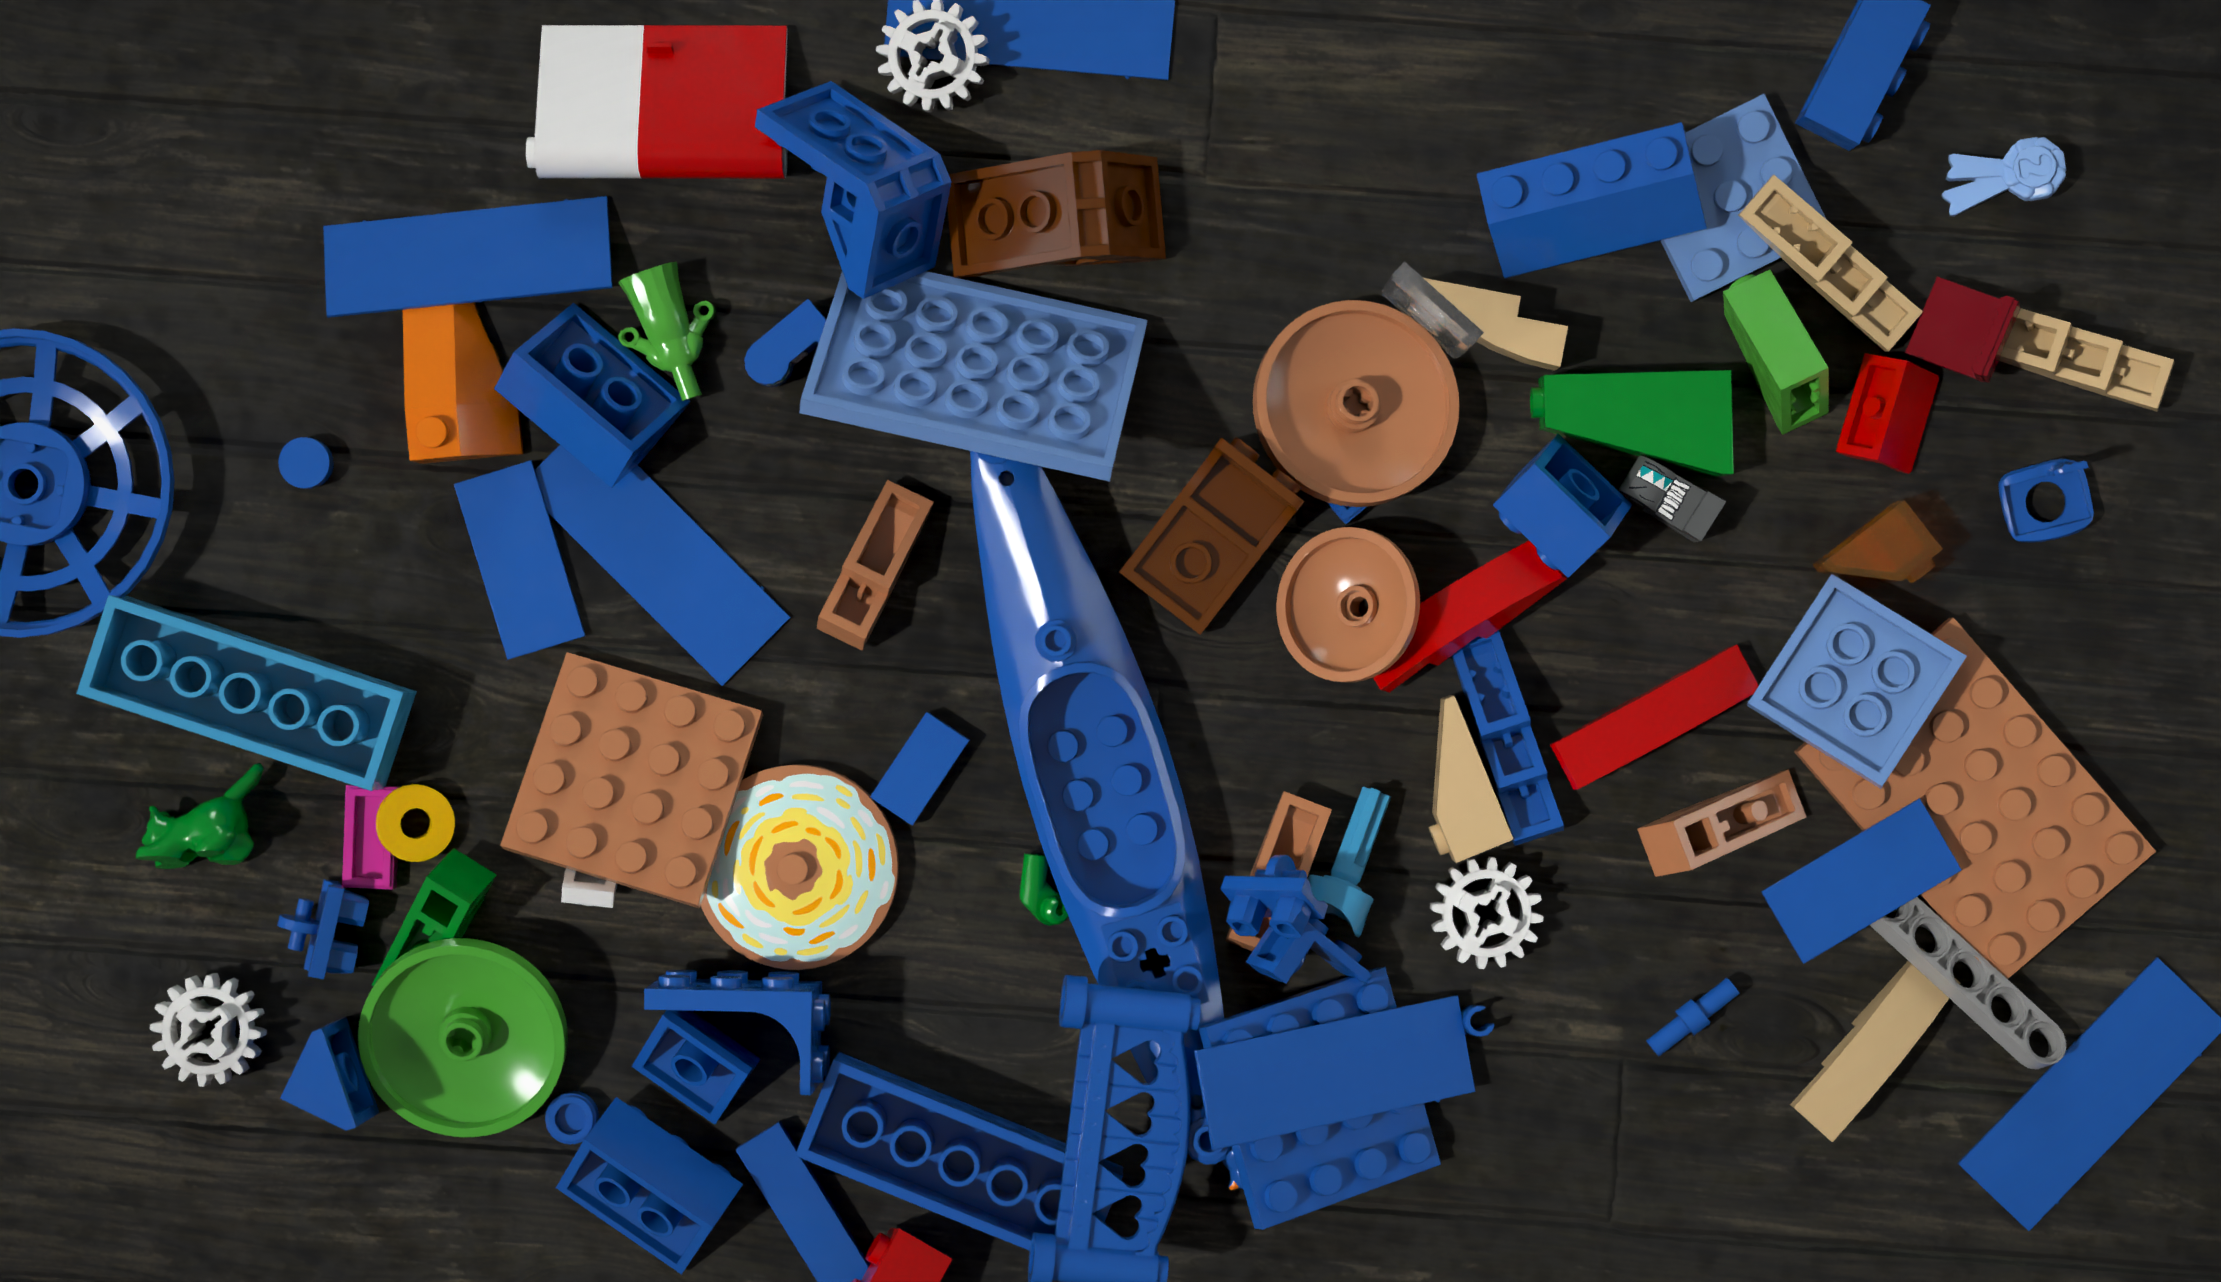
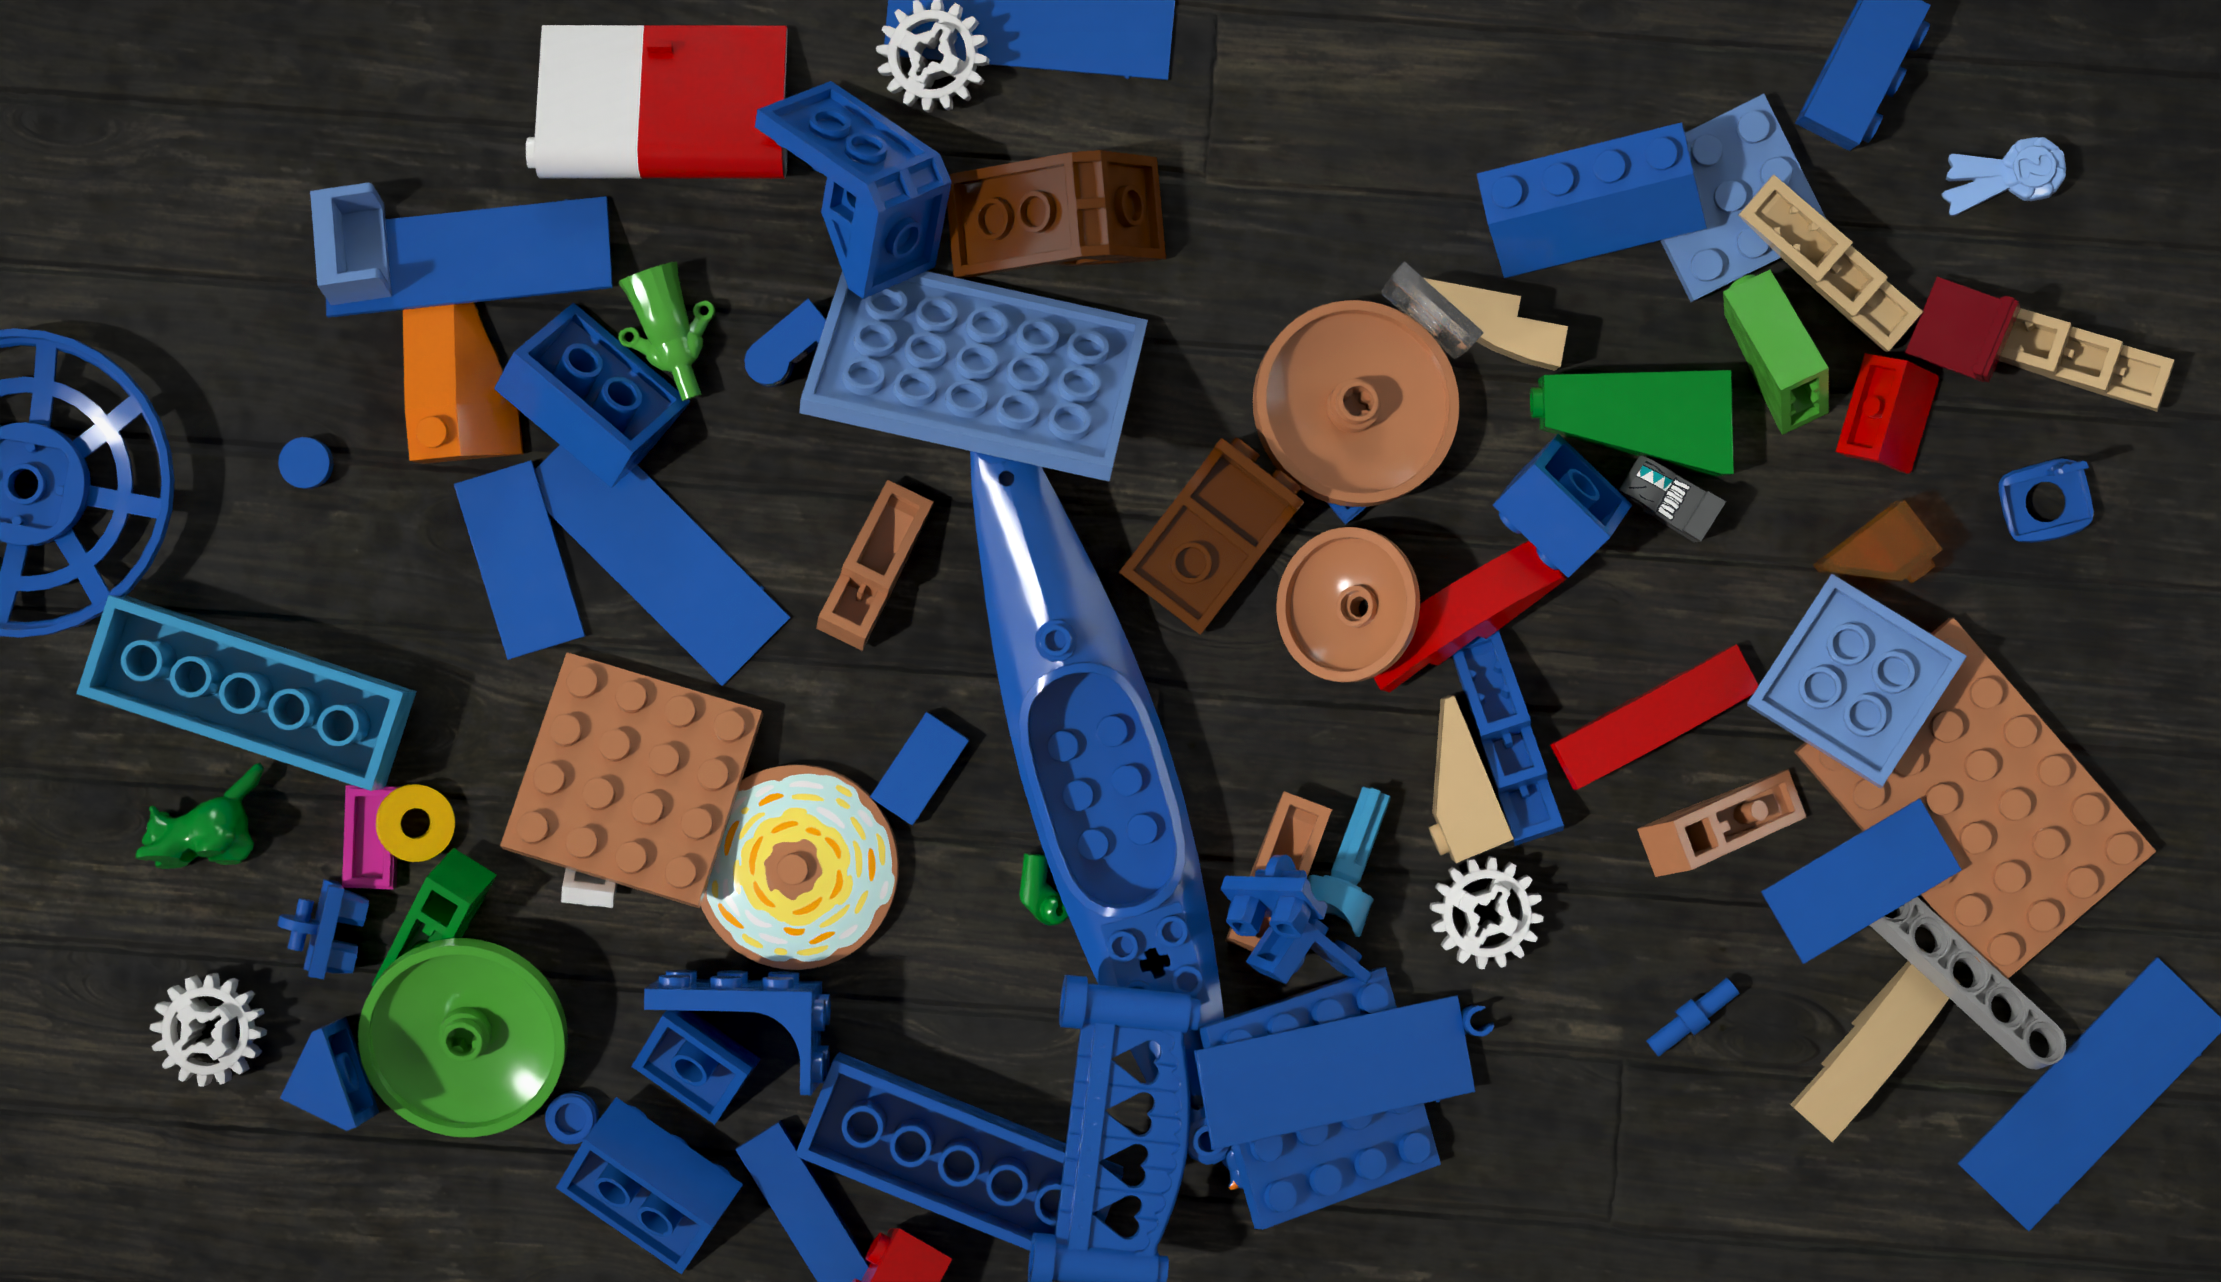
(350, 243): none -> medium blue panel

